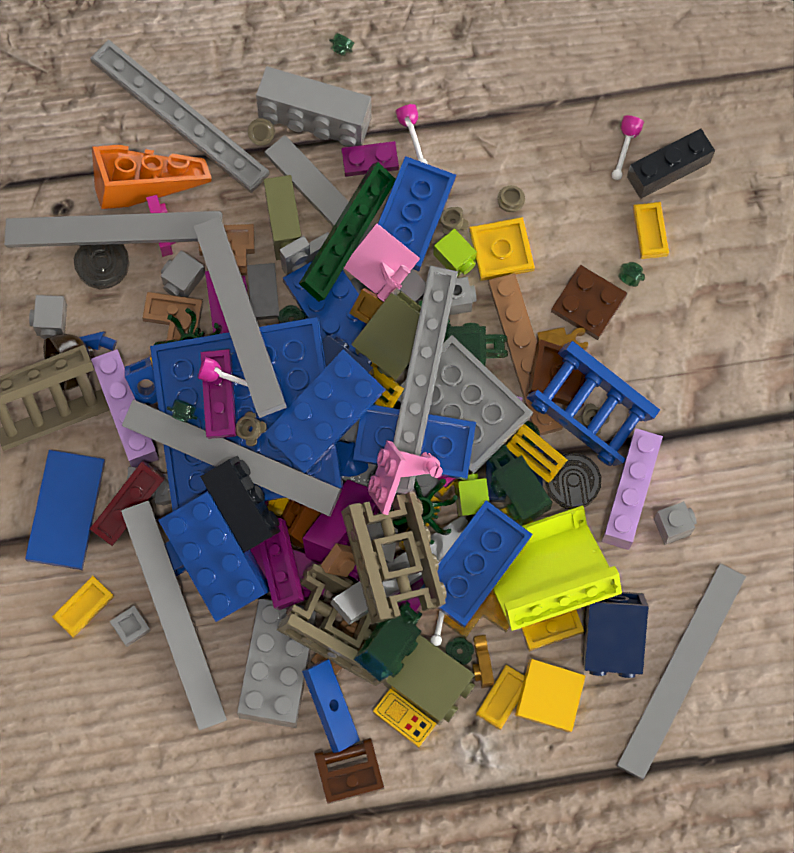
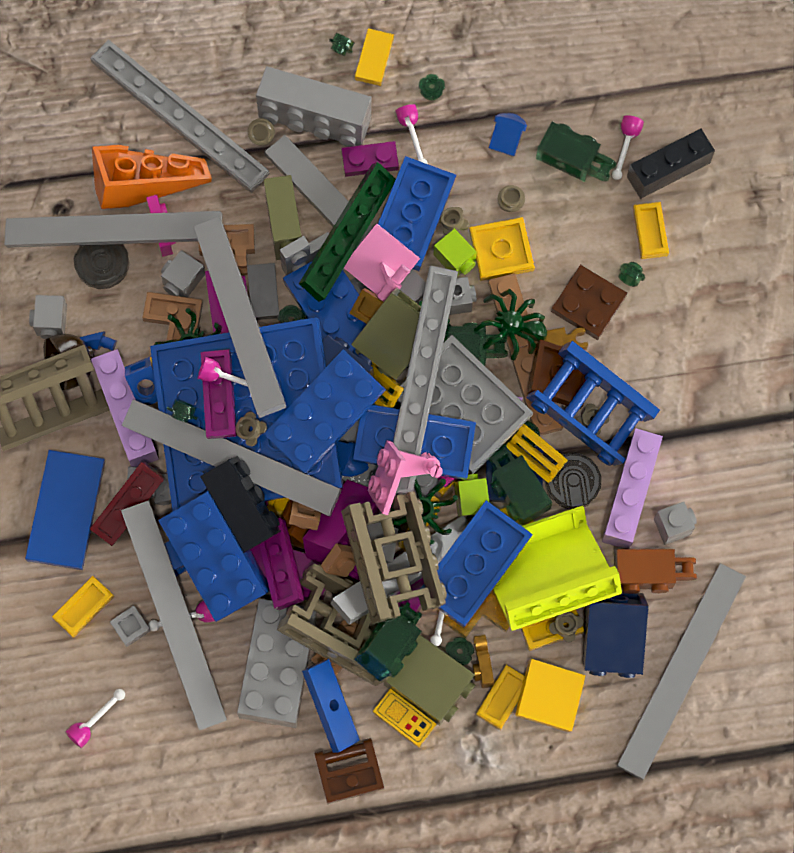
(80, 732): none -> hinge
(201, 613): none -> hinge
(304, 516): none -> medium nougat plate
(374, 57): none -> yellow tile
(431, 93): none -> clear green plate
(507, 133): none -> blue tile
(511, 323): none -> dark green animal
(567, 633): none -> dark tan plate
(573, 153): none -> clear green brick
(651, 569): none -> dark orange brick

